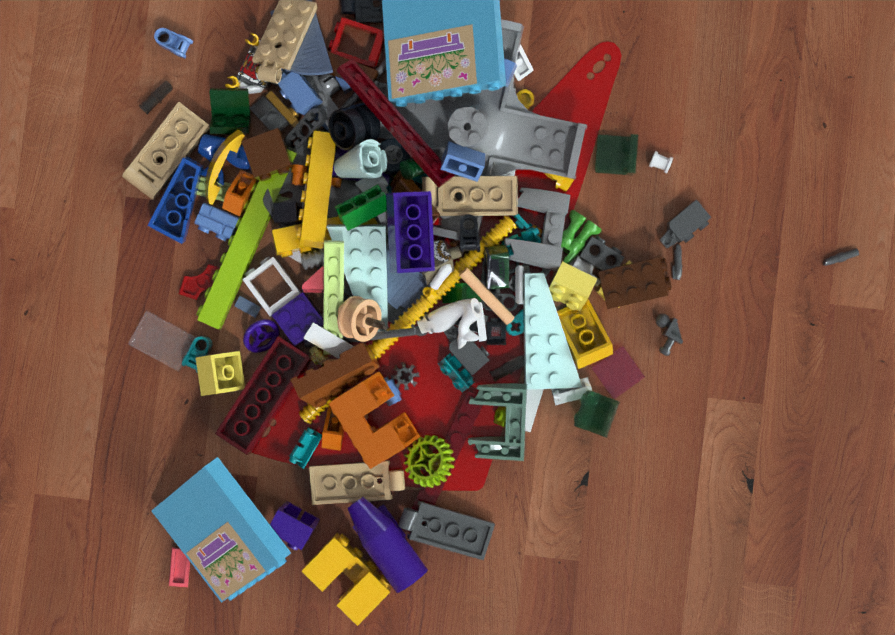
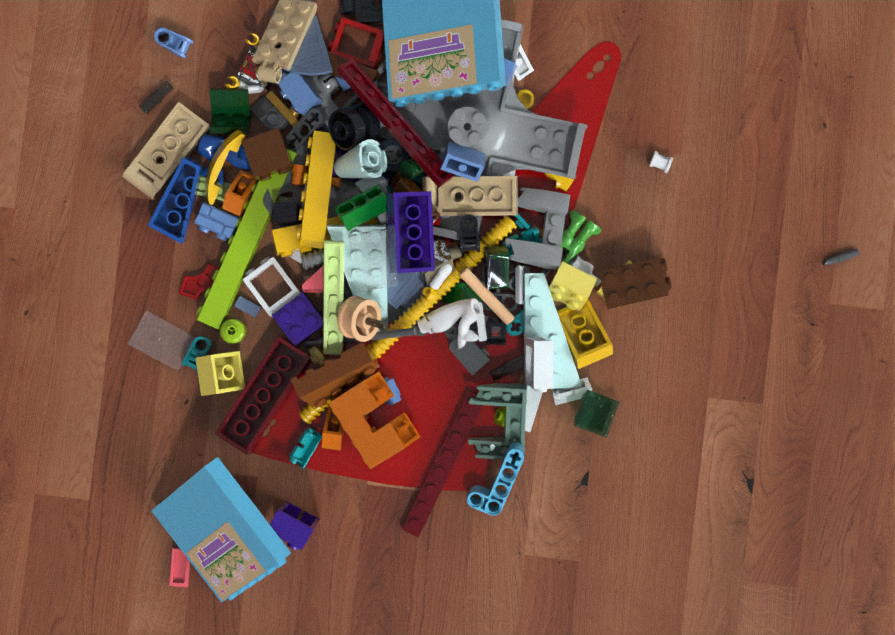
(239, 328): none -> lime head
(259, 334): dark purple piece -> none
(326, 340): white sticker -> none
(352, 481): tan hinge -> none
(368, 585): yellow piece -> none
(371, 260): none -> clear tile
(386, 544): dark purple piece -> none
(403, 381): dark grey piece -> none
(422, 449): lime gear -> none
(448, 529): dark grey hinge -> none
(460, 380): teal hinge -> none
(502, 478): none -> medium azure beam
(539, 363): none -> white window
(604, 251): dark grey brick -> none
(616, 154): clear green bracket -> none
(618, 372): clear pink tile -> none
(671, 332): dark grey piece -> none
(677, 268): dark grey piece -> none
(684, 224): dark grey hinge -> none

